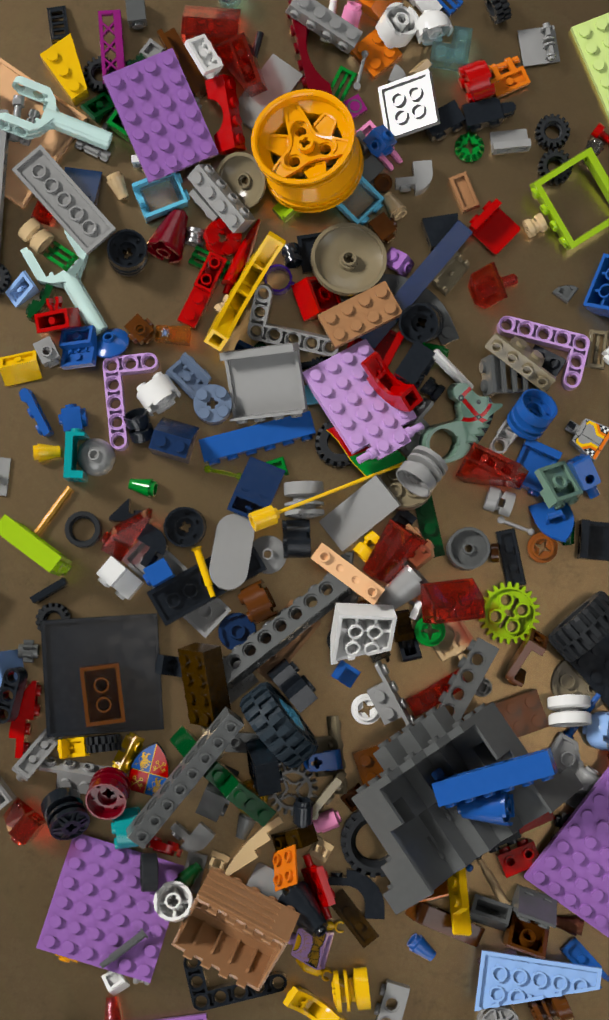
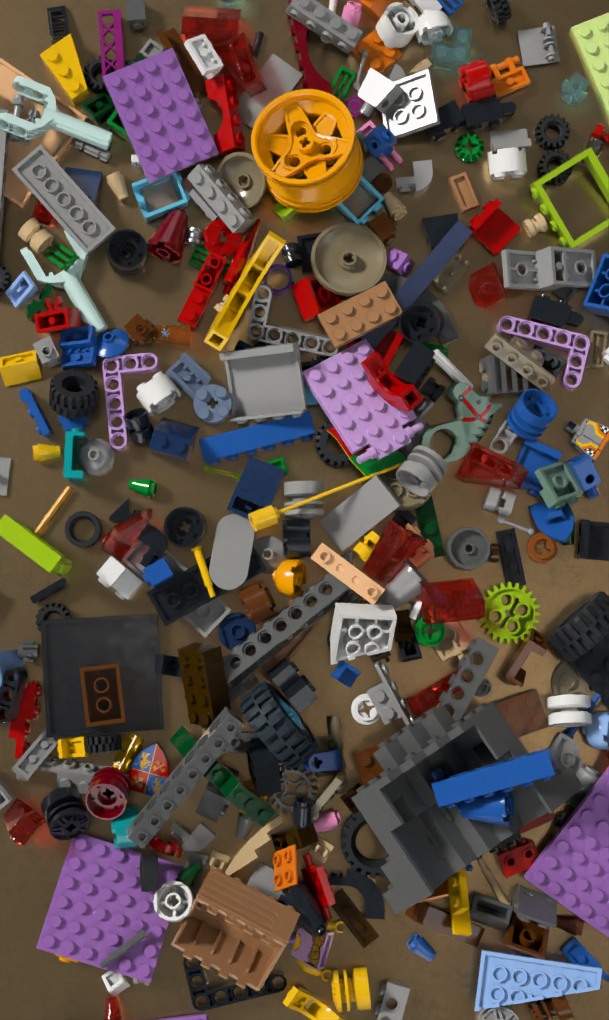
(73, 394): none -> black tyre
(290, 576): none -> light orange cylinder
(377, 92): none -> torso
(507, 163): none -> white brick
(548, 268): none -> light grey bracket
(553, 313): none -> black hinge
(574, 89): none -> clear light blue brick

